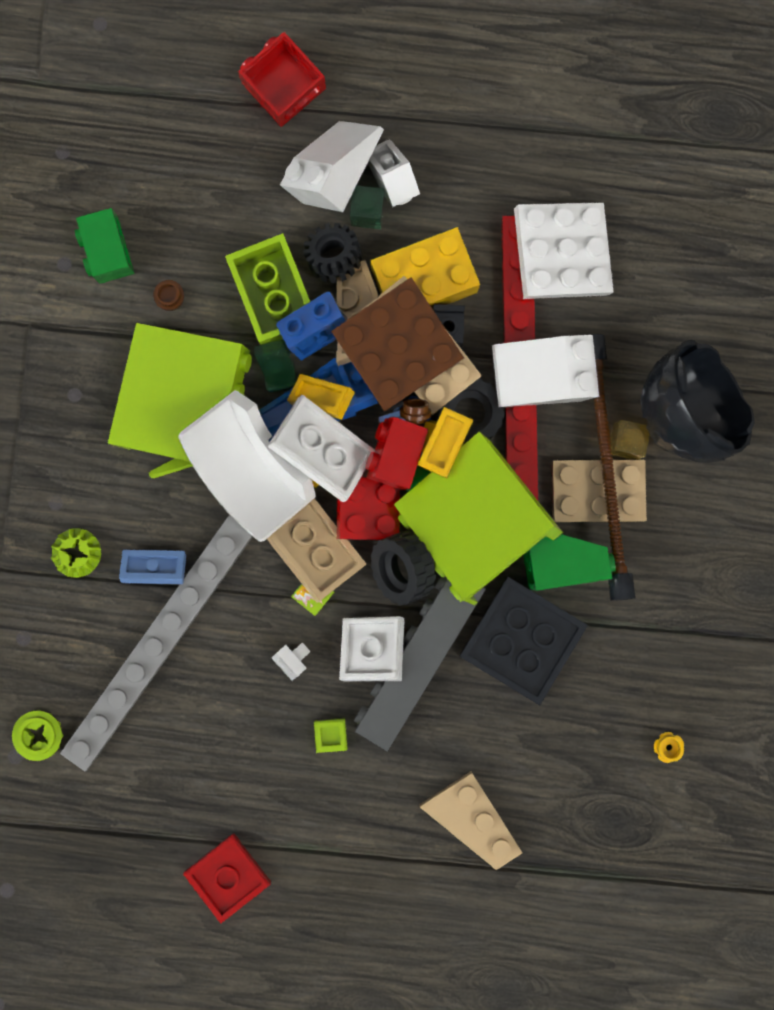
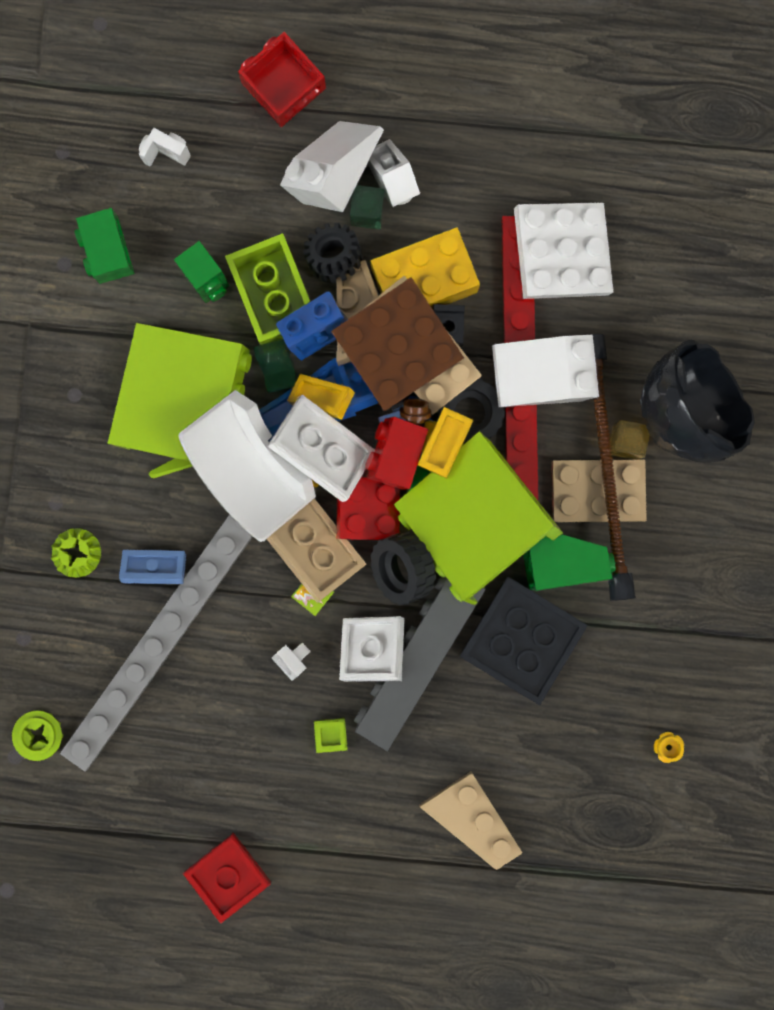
(168, 295): reddish brown plate -> none
(169, 145): none -> white bracket
(203, 273): none -> green brick

